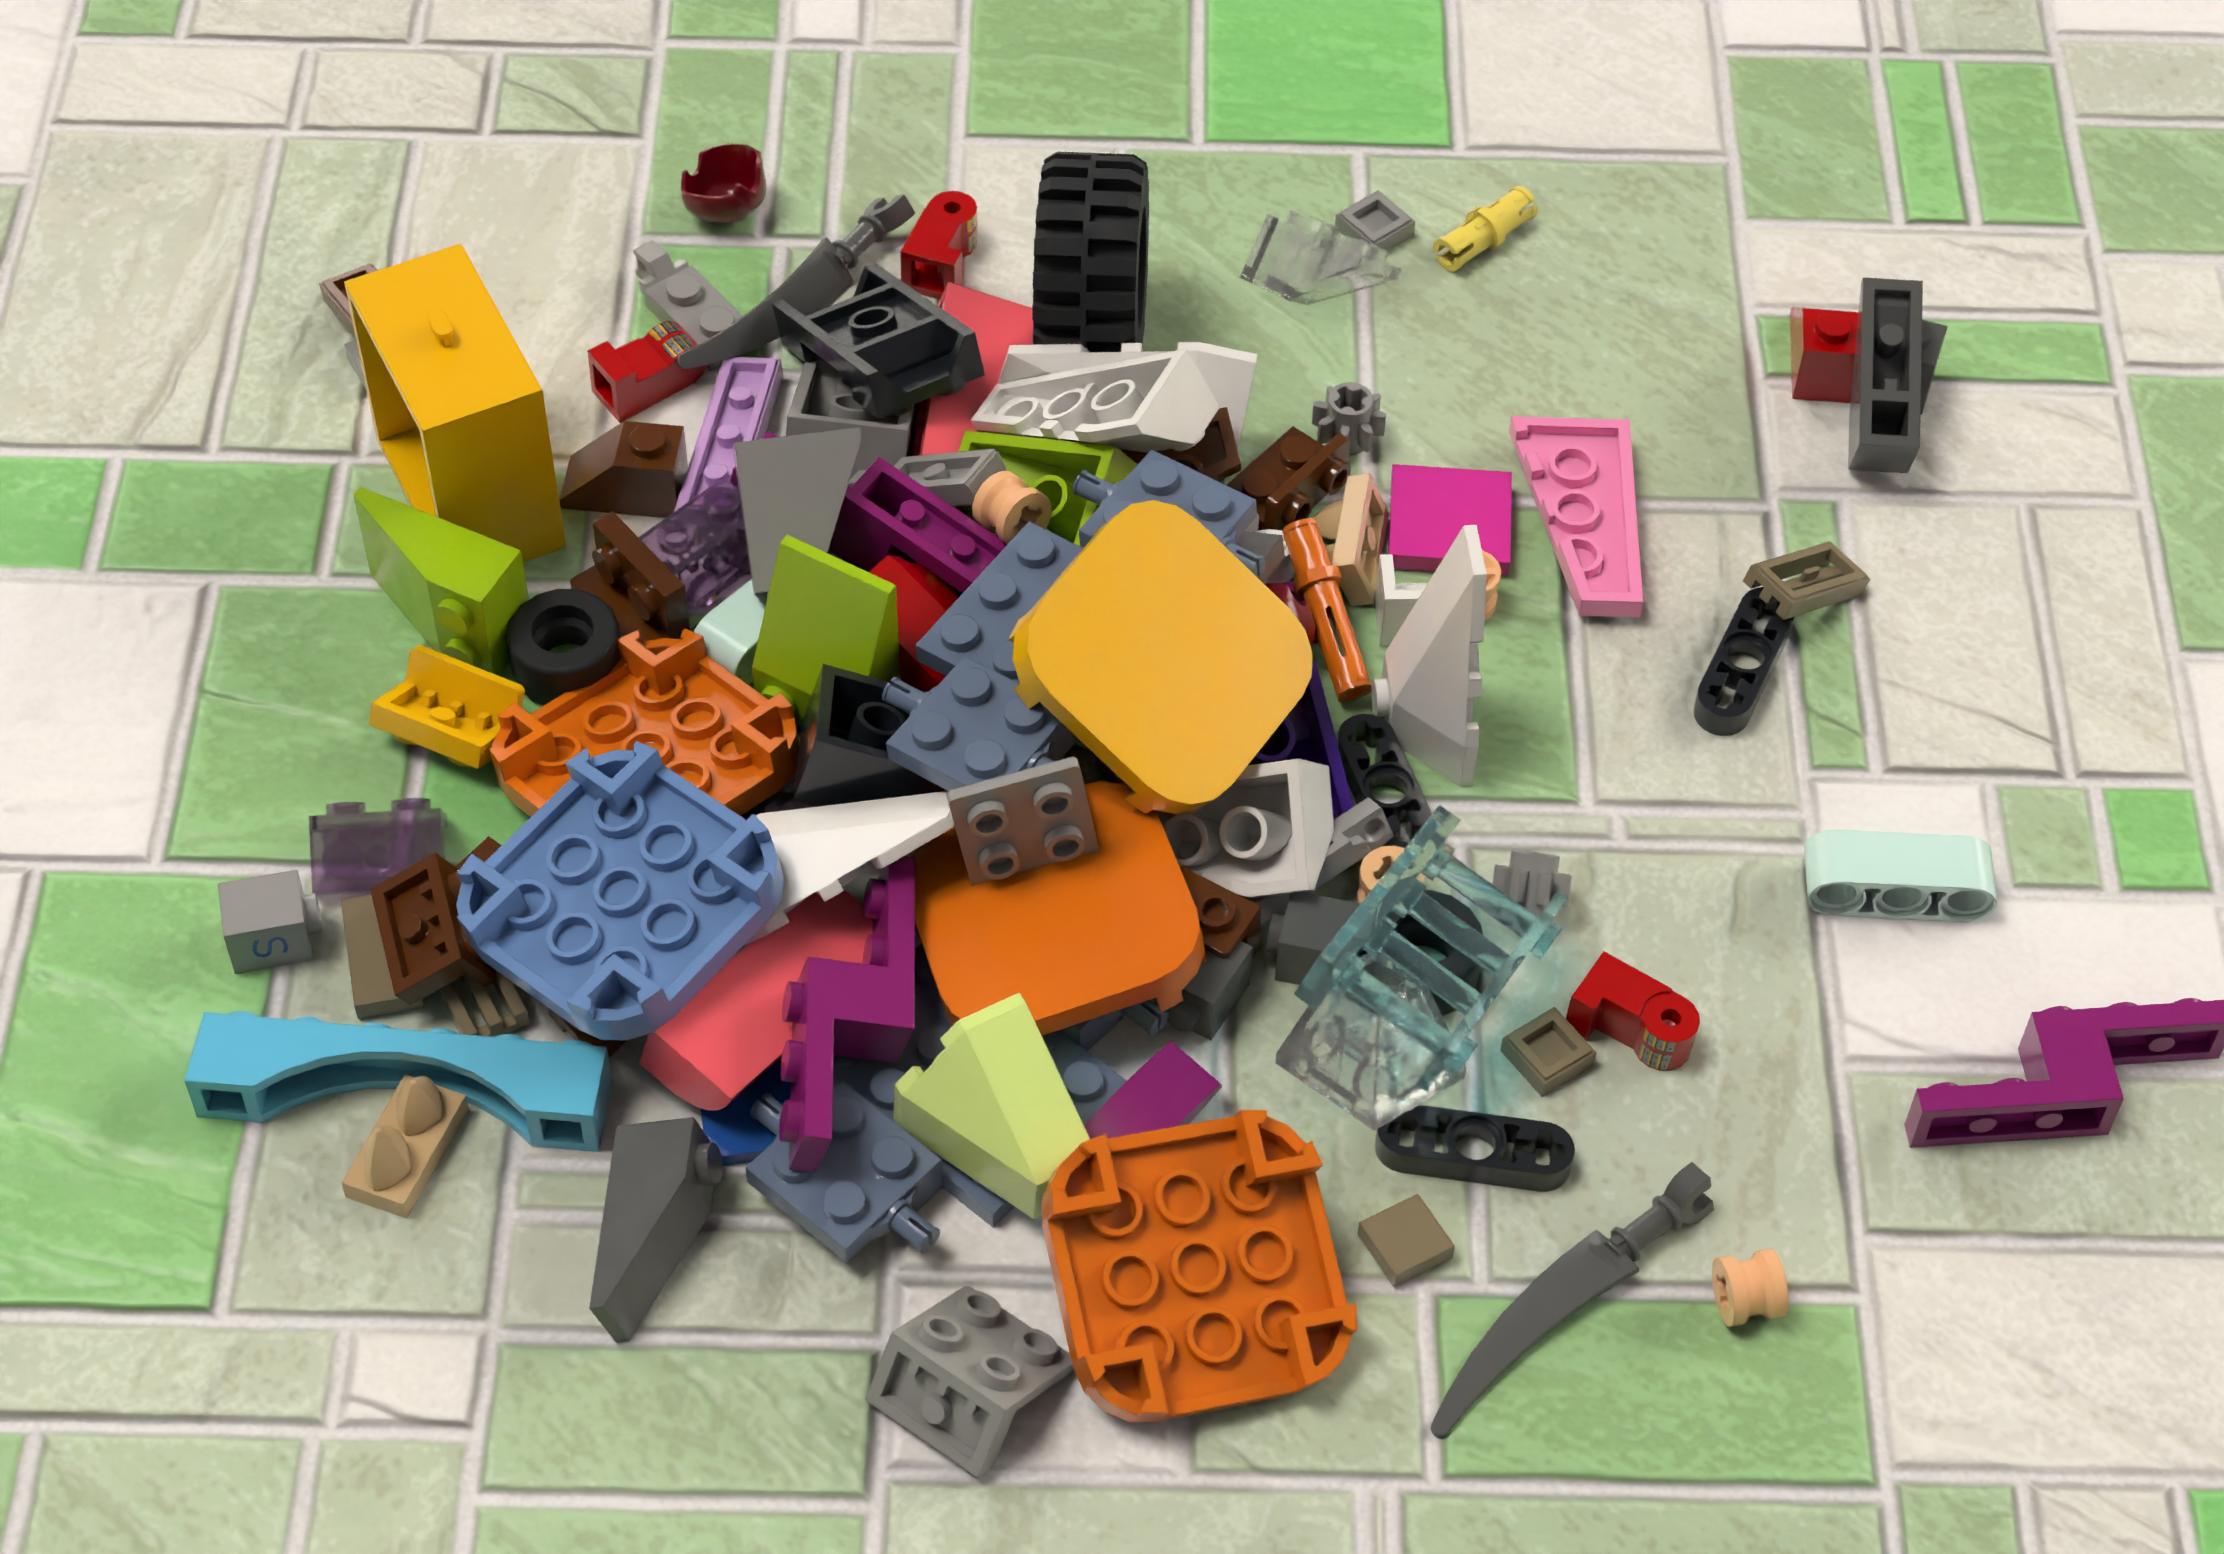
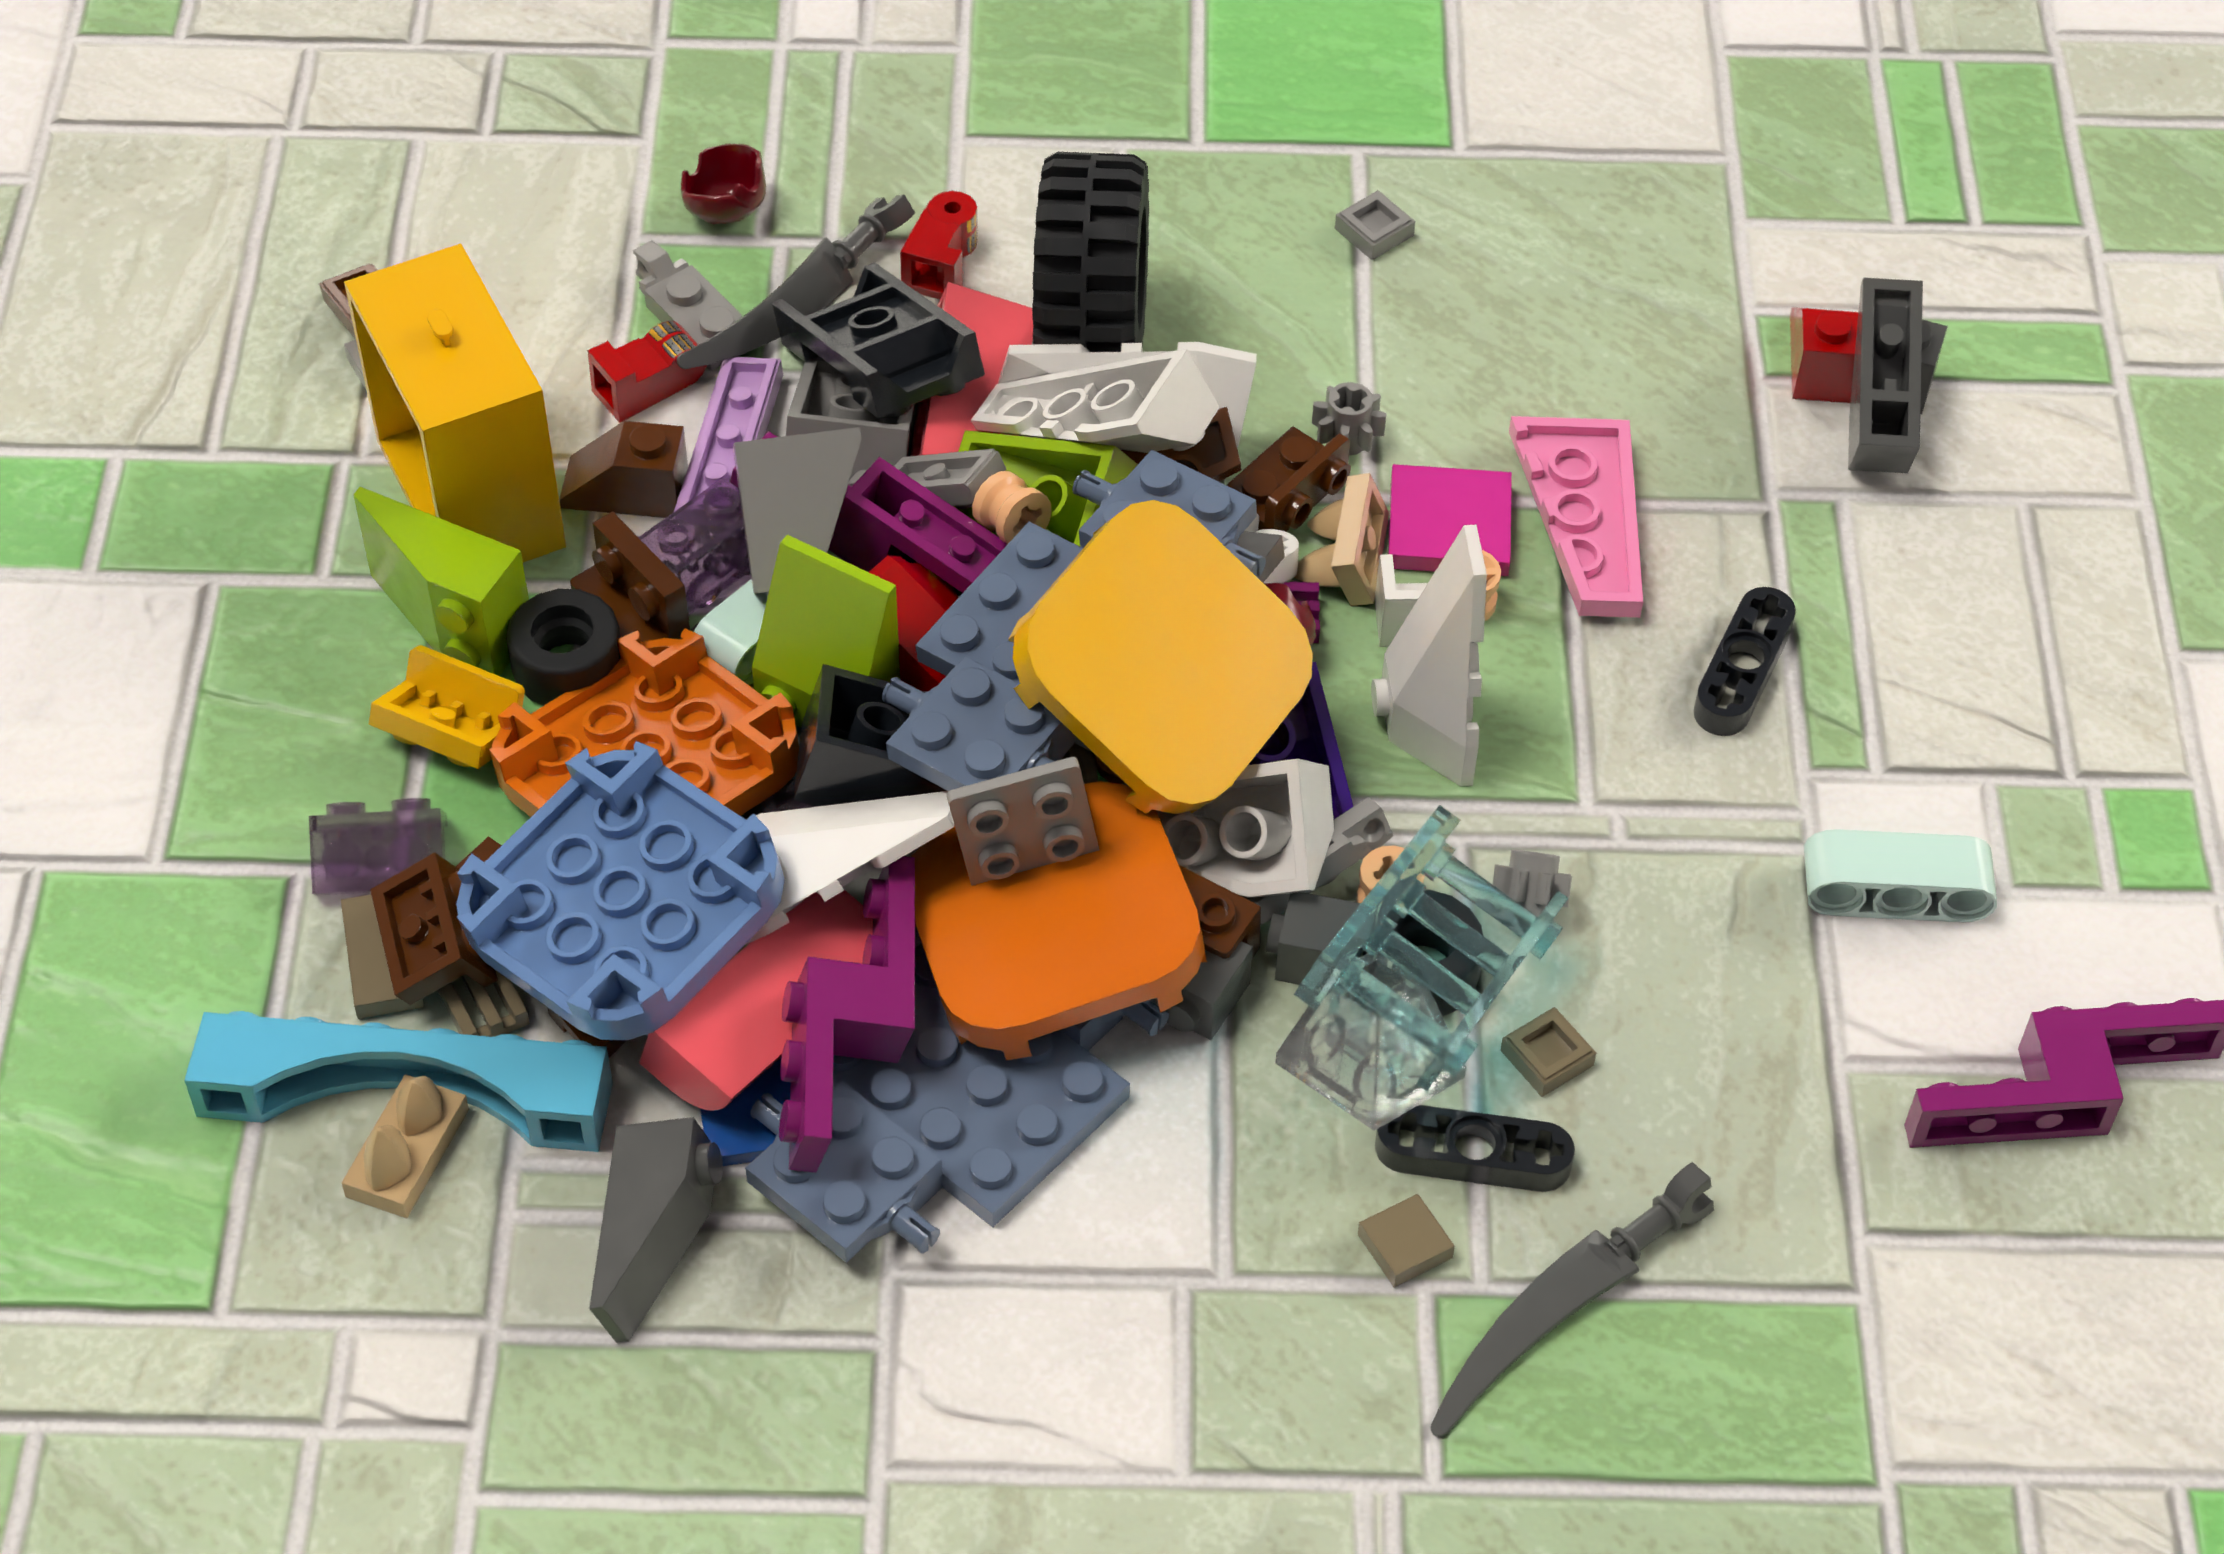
(268, 921): light grey brick -> none
(964, 1374): light grey bracket -> none
(994, 1104): yellowish green slope -> none
(1158, 1096): magenta slope -> none
(1195, 1267): orange tile -> none
(1307, 263): clear slope -> none
(1319, 586): orange pin -> none
(1389, 768): black beam -> none
(1485, 228): light yellow pin -> none
(1635, 1012): red leg -> none
(1750, 1287): light nougat wheel -> none
(1814, 587): dark tan tile -> none

